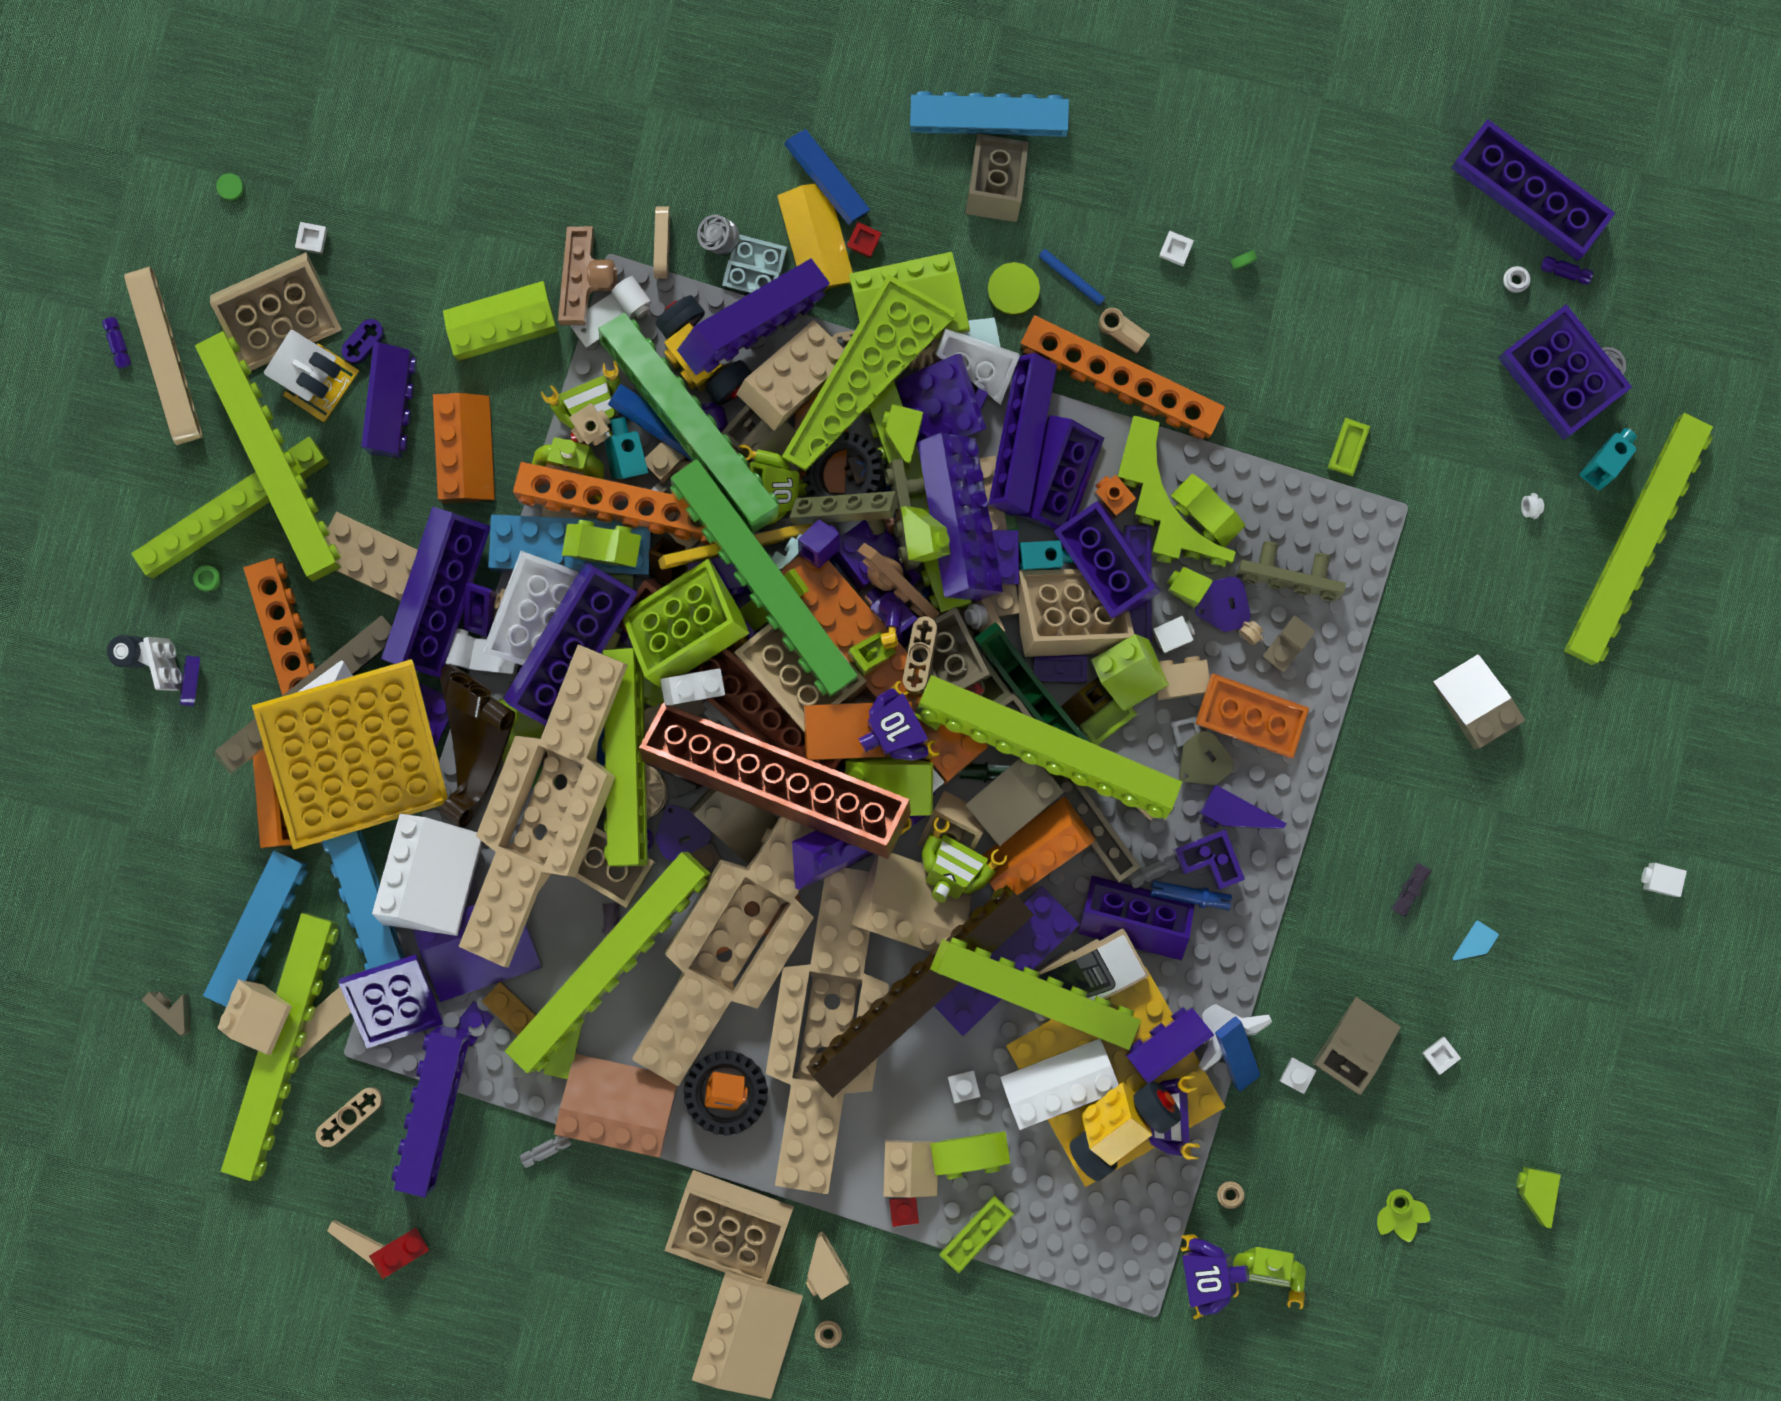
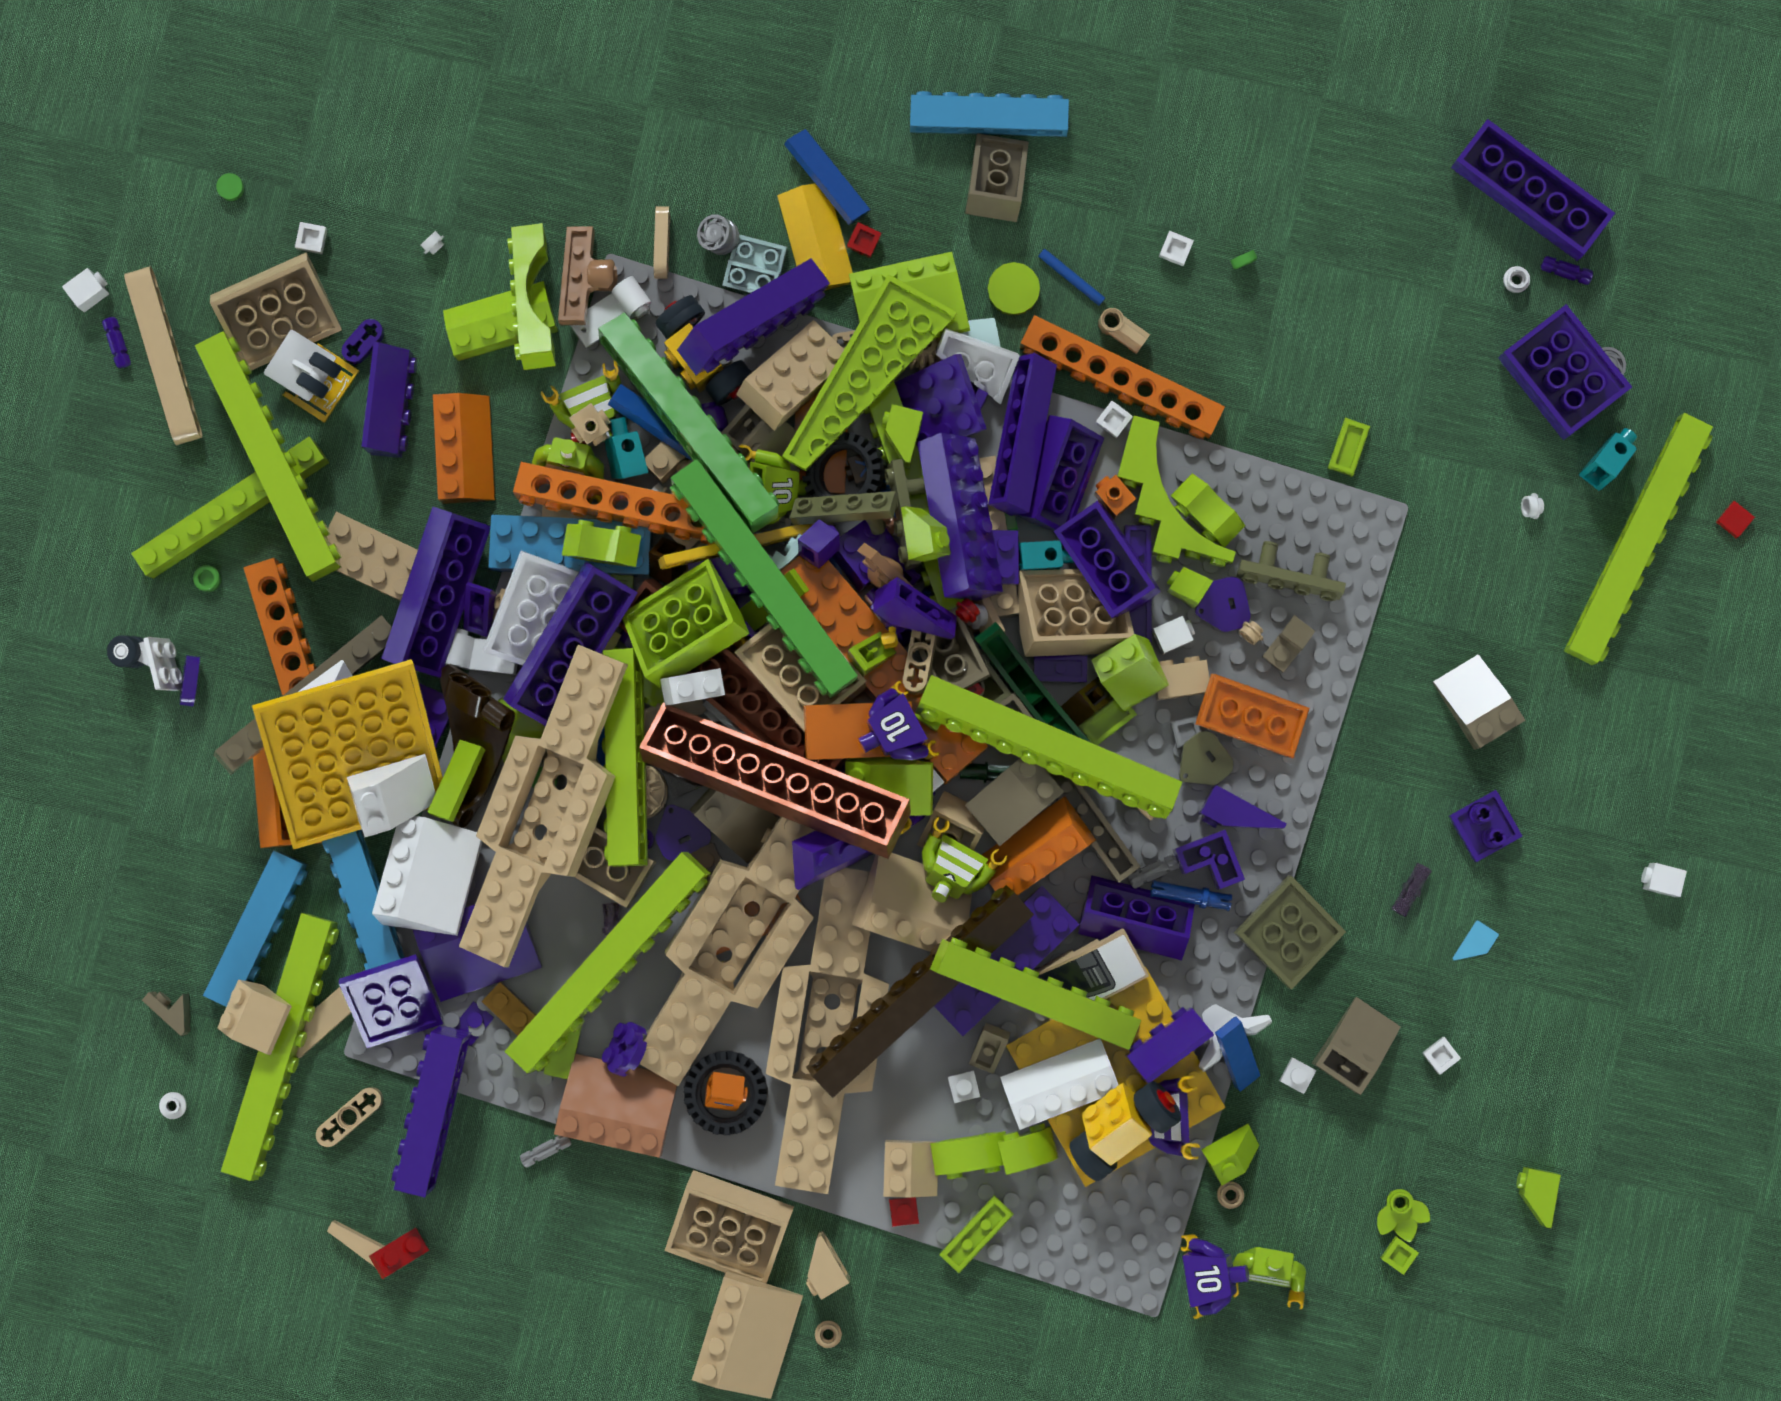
(86, 289): none -> white brick
(180, 1102): none -> white plate
(391, 794): none -> white slope
(433, 243): none -> white plate
(456, 781): none -> lime tile
(529, 256): none -> lime arch
(625, 1048): none -> dark purple plate
(911, 609): none -> dark purple slope
(967, 610): none -> red plate
(989, 1048): none -> dark tan slope
(1028, 1149): none -> lime brick
(1114, 419): none -> white plate
(1231, 1154): none -> lime slope
(1289, 932): none -> olive plate
(1399, 1255): none -> lime plate
(1485, 826): none -> dark purple plate
(1735, 519): none -> red tile

